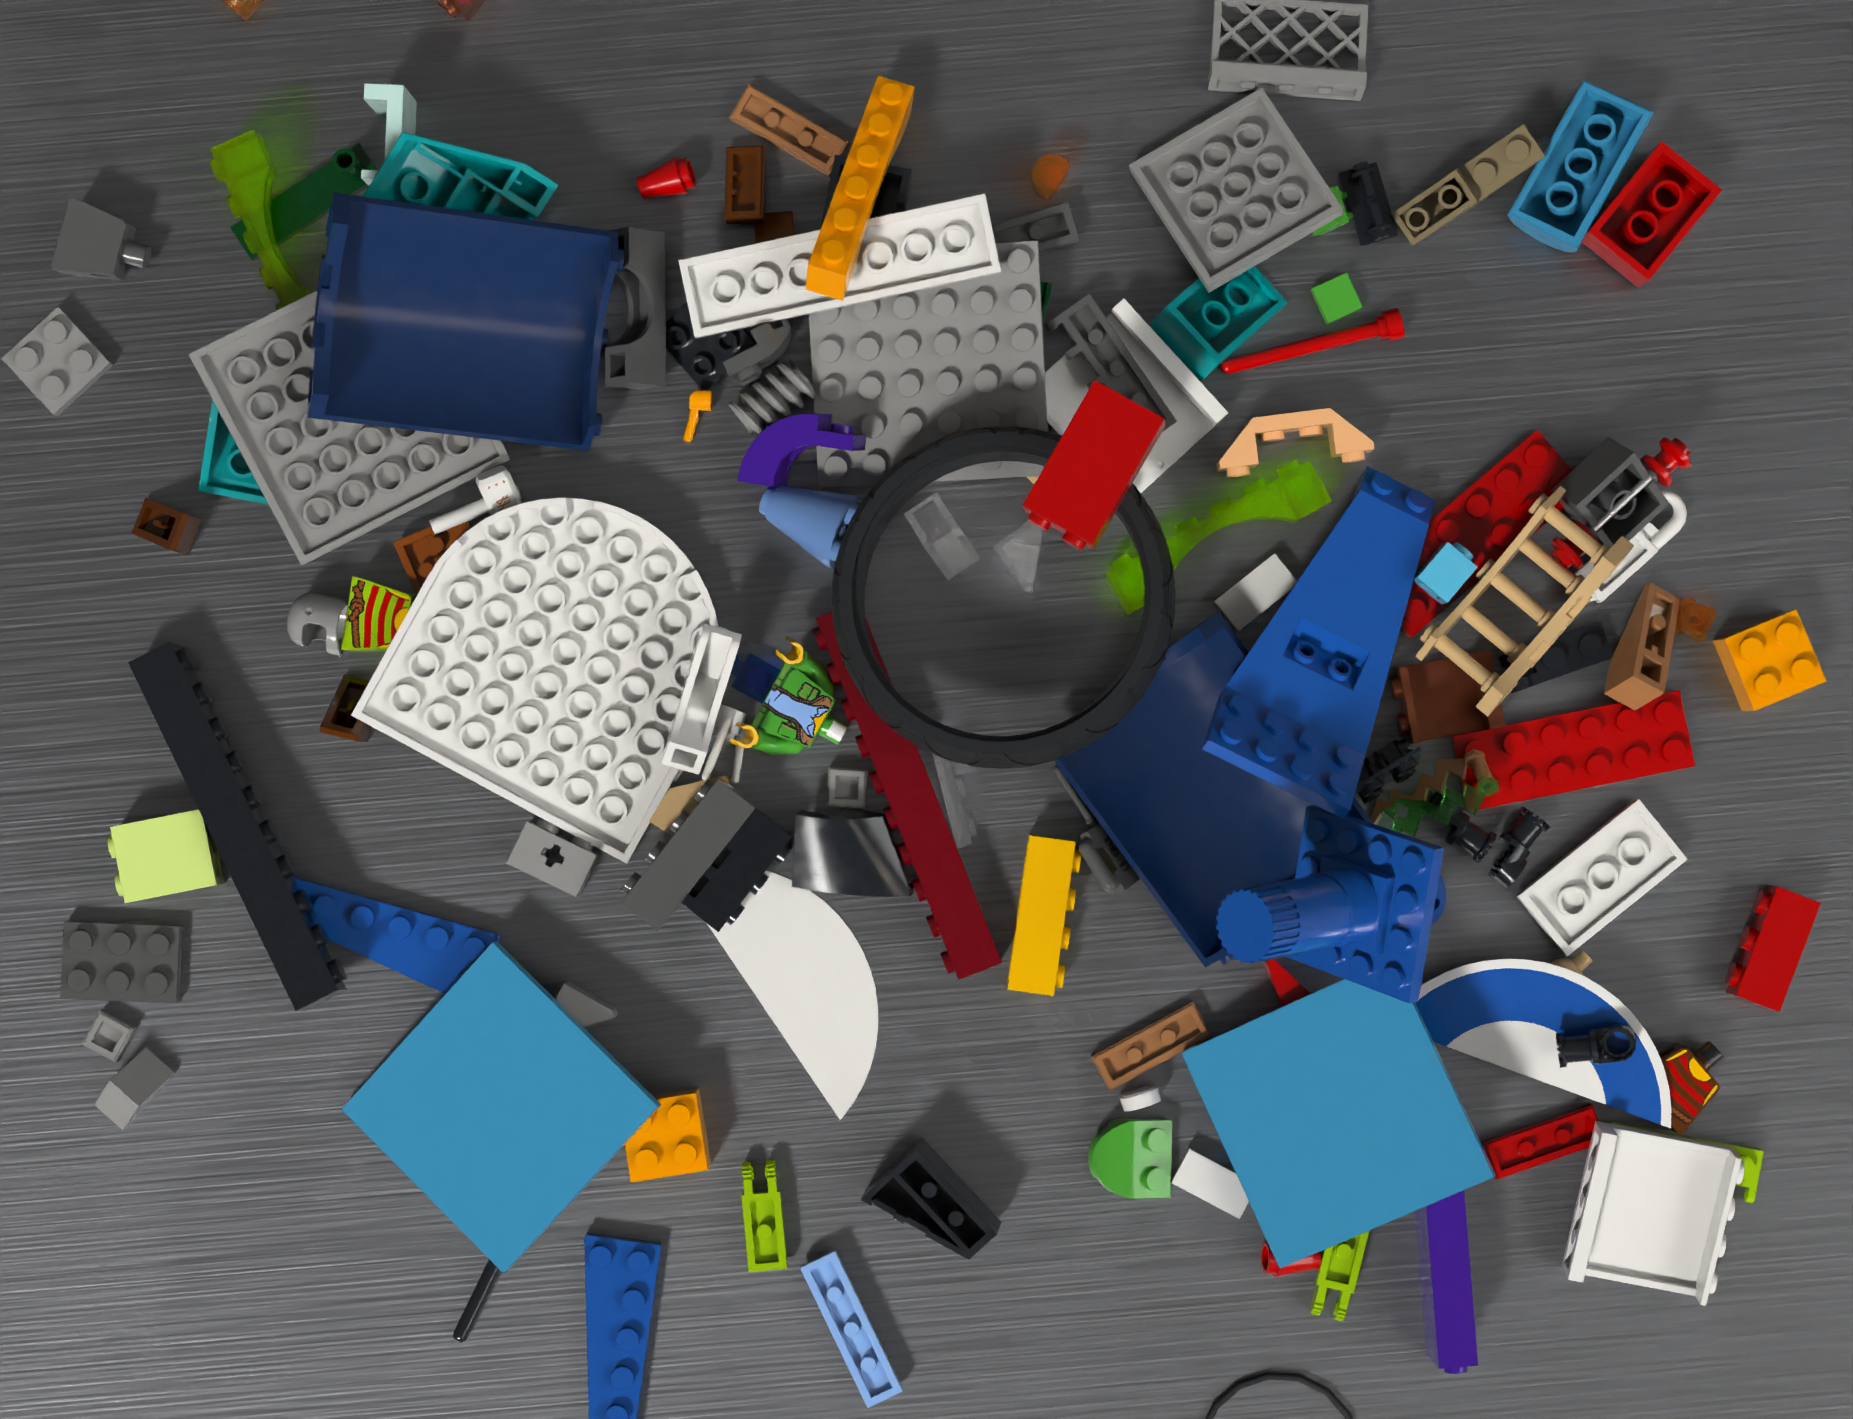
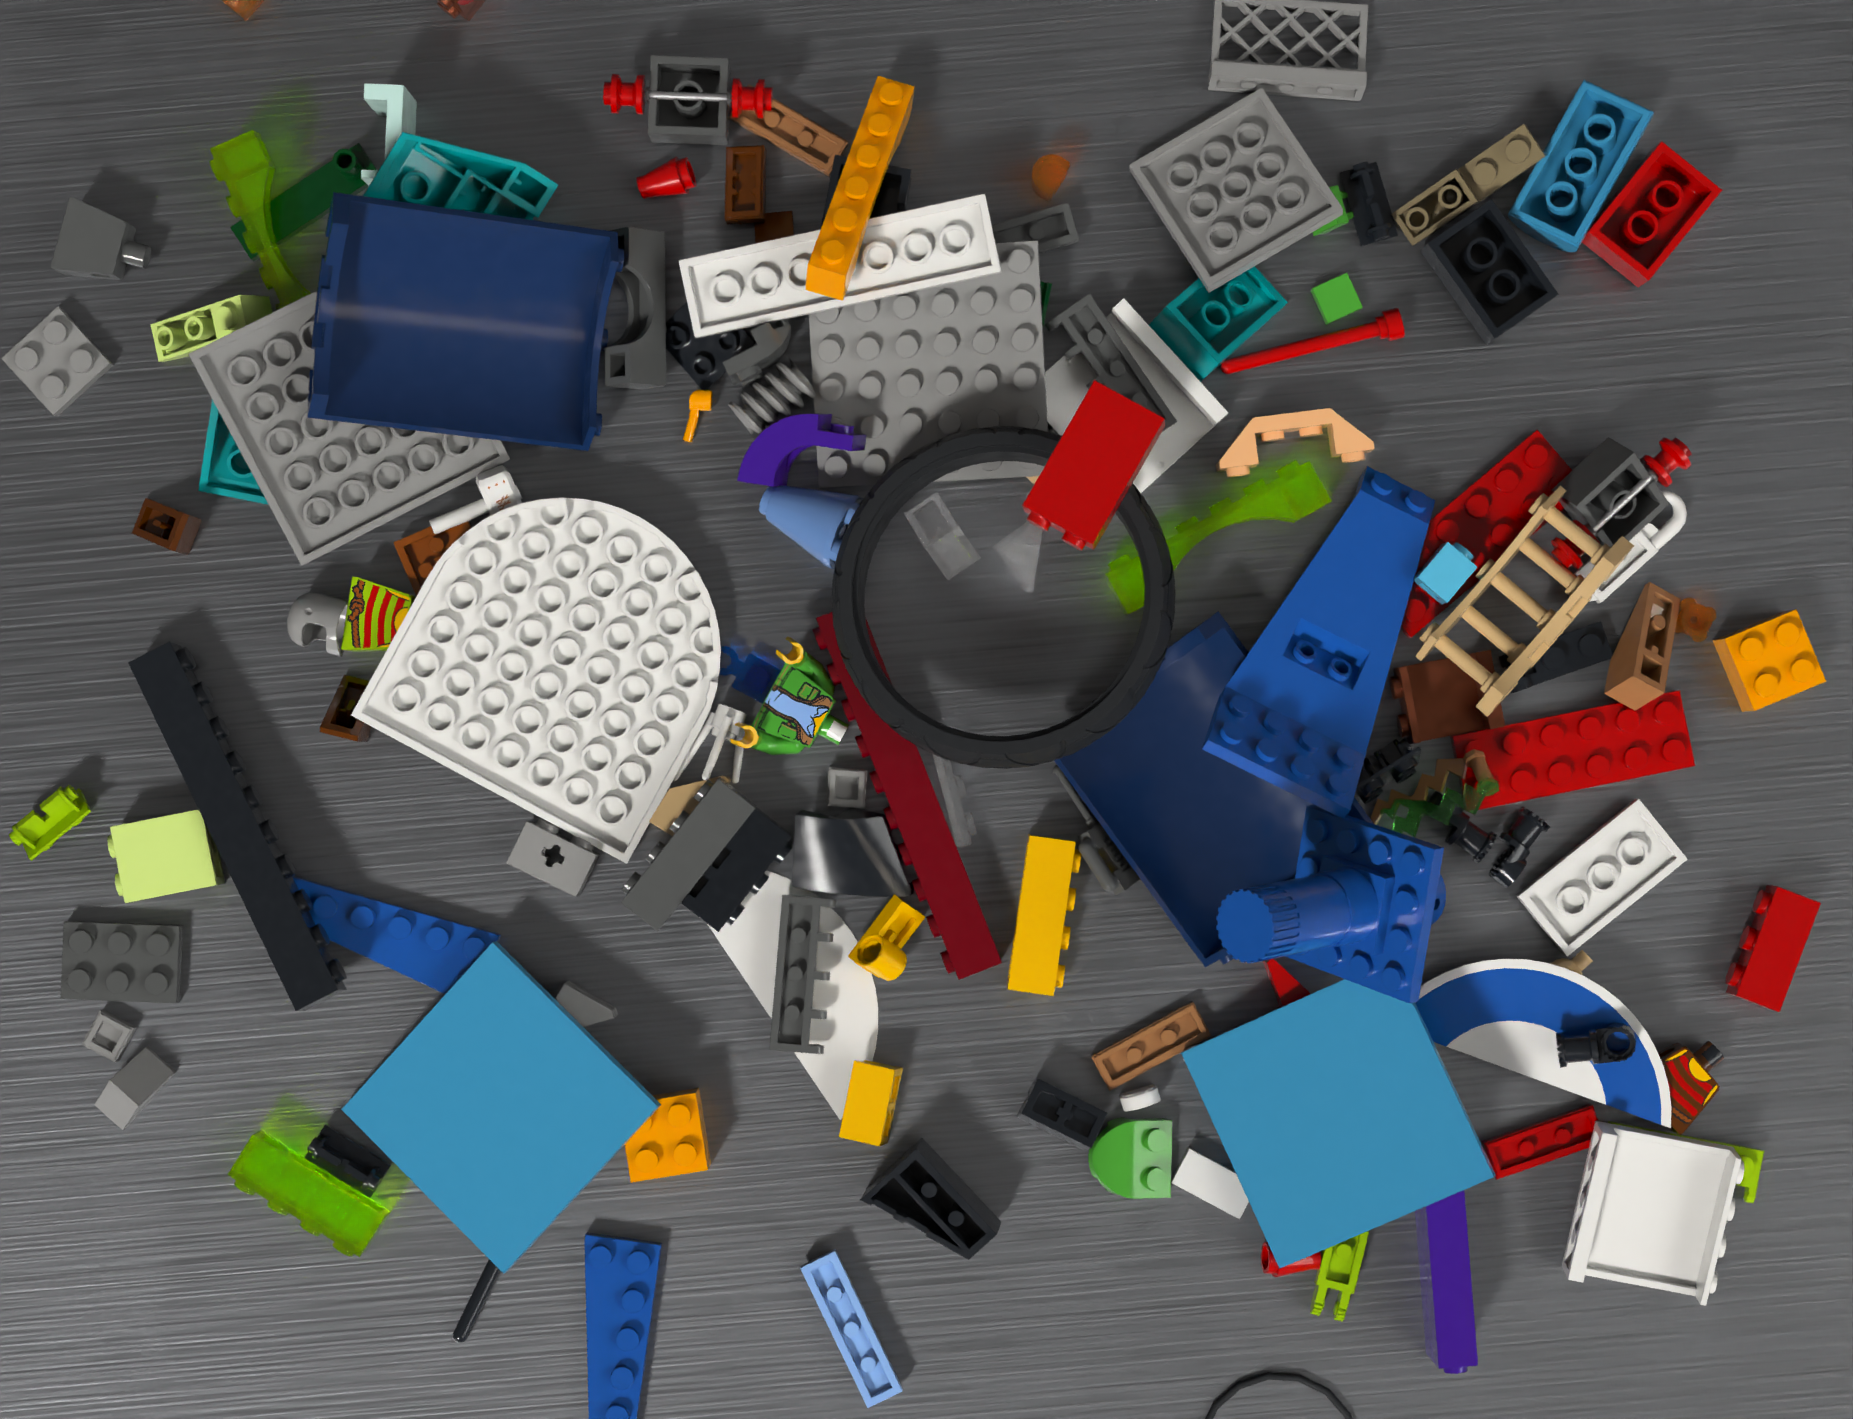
(63, 811): none -> lime hinge
(197, 328): none -> yellowish green slope
(308, 1194): none -> clear neon green brick
(347, 1161): none -> black hinge
(688, 99): none -> dark grey brick
(701, 698): white arch -> none
(763, 1221): lime hinge -> none
(797, 973): none -> dark grey hinge
(870, 1102): none -> yellow hinge
(882, 943): none -> yellow plate
(1062, 1115): none -> black hinge
(1256, 592): white tile -> none
(1489, 271): none -> black brick

